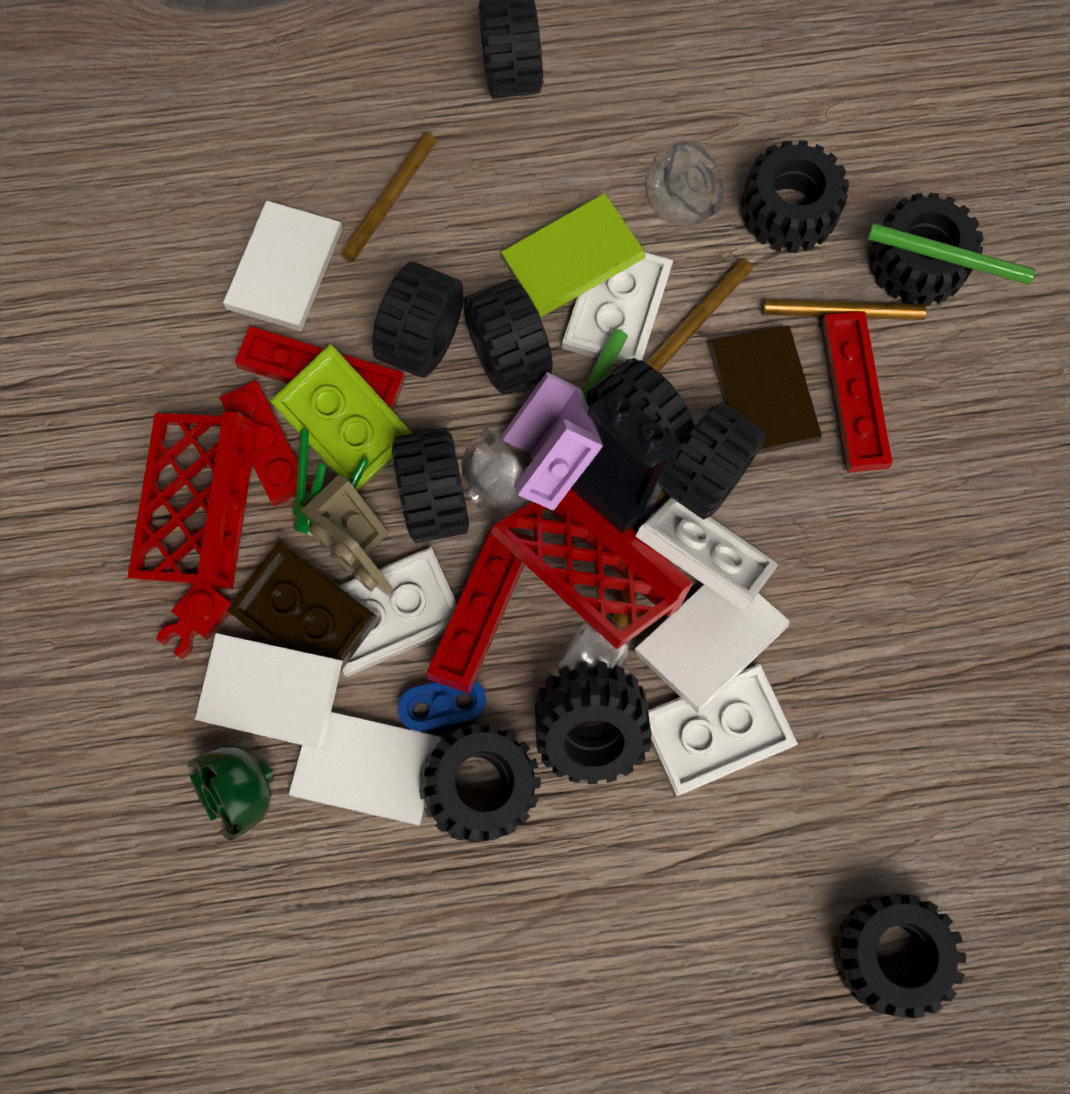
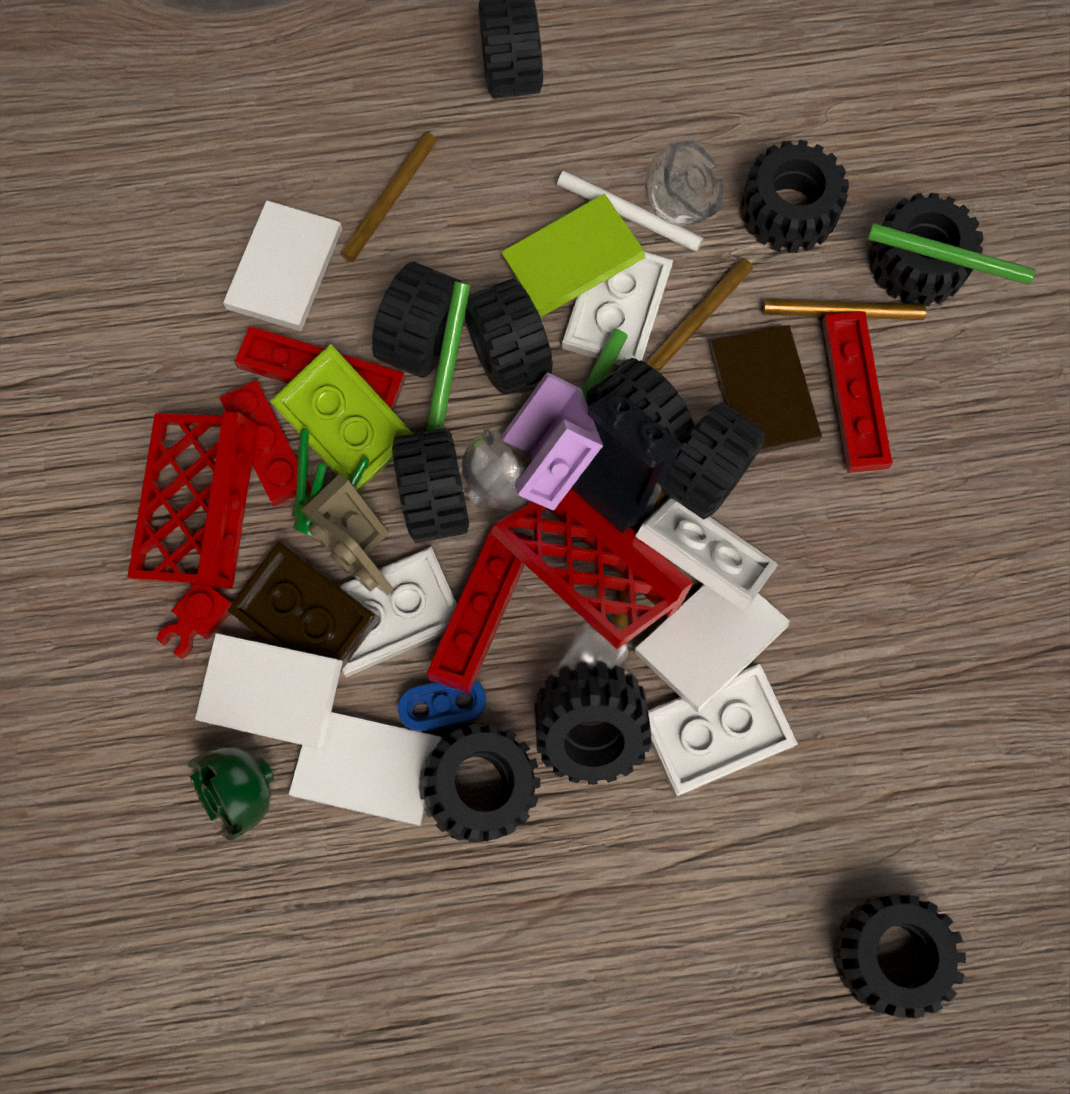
(448, 356): none -> bright green bar
(632, 212): none -> white bar

